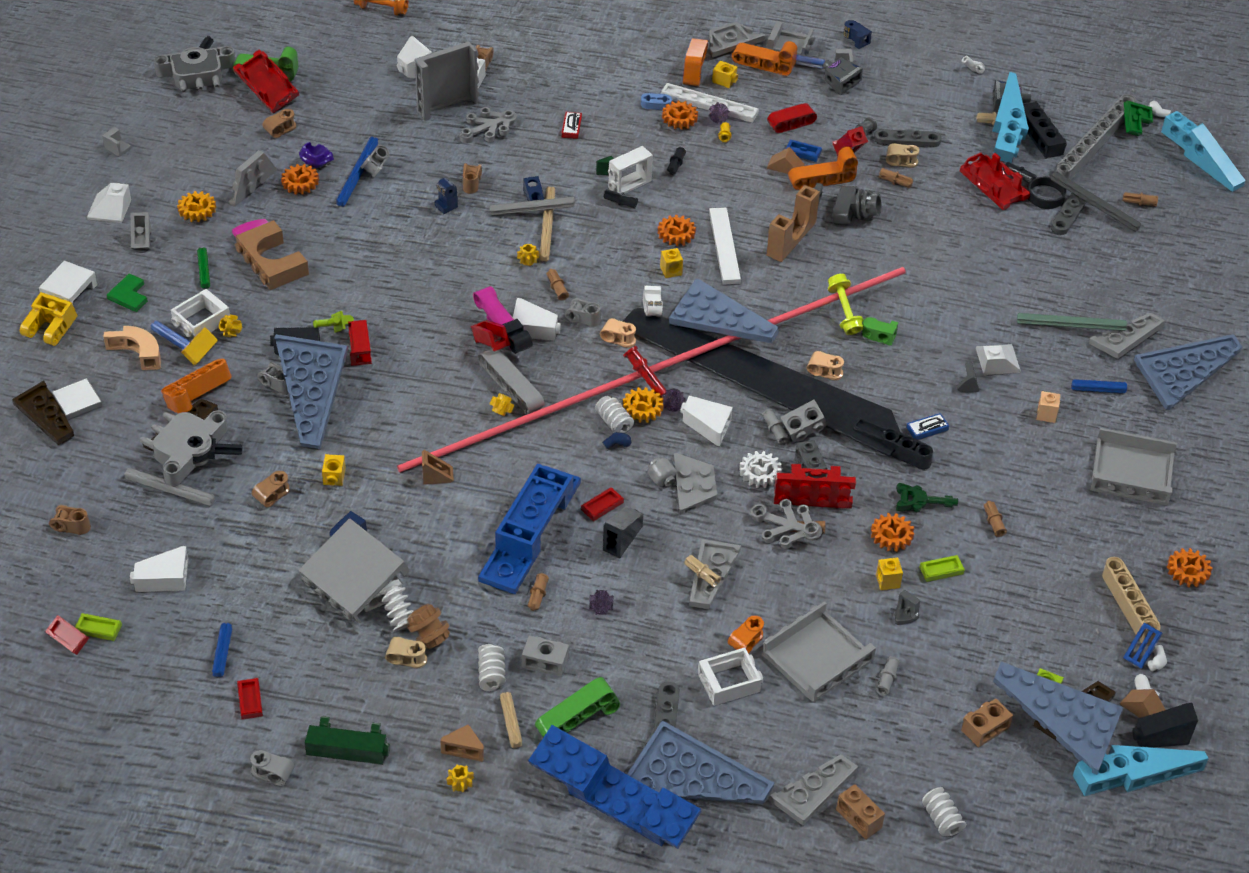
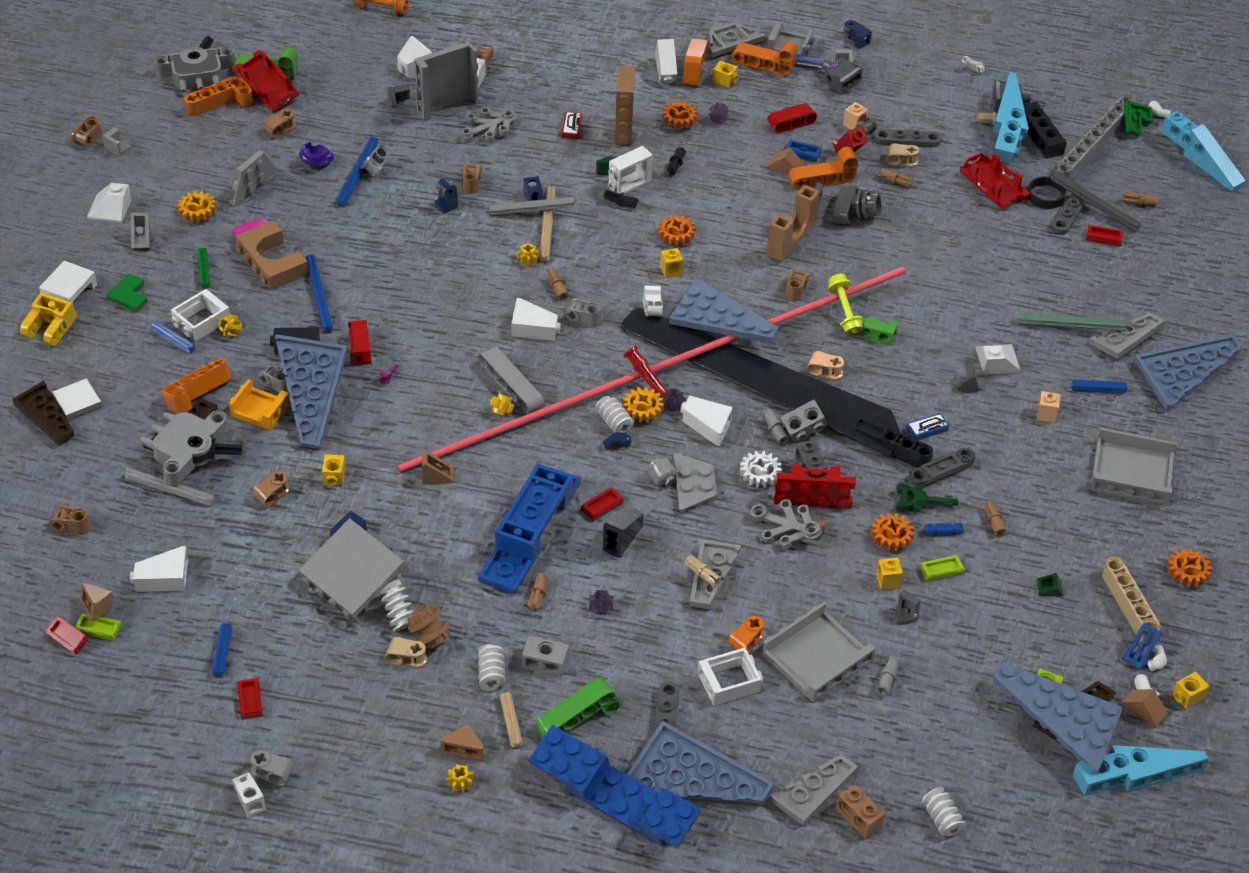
(87, 132): none -> medium nougat piece
(95, 600): none -> medium nougat slope
(136, 340): light nougat arch -> none
(199, 346): yellow tile -> none
(219, 94): none -> orange beam
(249, 794): none -> white leg
(258, 406): none -> light orange panel
(300, 179): orange gear -> none
(319, 293): none -> blue axle
(337, 320): lime arm -> none
(347, 744): dark green brick -> none
(386, 376): none -> magenta hand
(398, 93): none -> dark grey tile
(491, 334): red window -> none
(496, 312): piece -> none
(617, 332): light nougat piece -> none
(624, 105): none -> medium nougat arch
(655, 101): medium blue beam -> none
(666, 60): none -> white slope
(705, 101): white tile -> none
(724, 246): white tile -> none
(725, 134): yellow pin -> none
(796, 284): none -> medium nougat piece
(854, 115): none -> light nougat brick
(942, 467): none -> dark grey plate
(943, 529): none -> blue axle
(991, 719): medium nougat brick -> none
(1027, 176): black axle -> none
(1050, 585): none -> dark green slope
(1104, 235): none -> red tile
(1166, 727): black slope -> none
(1190, 690): none -> yellow brick

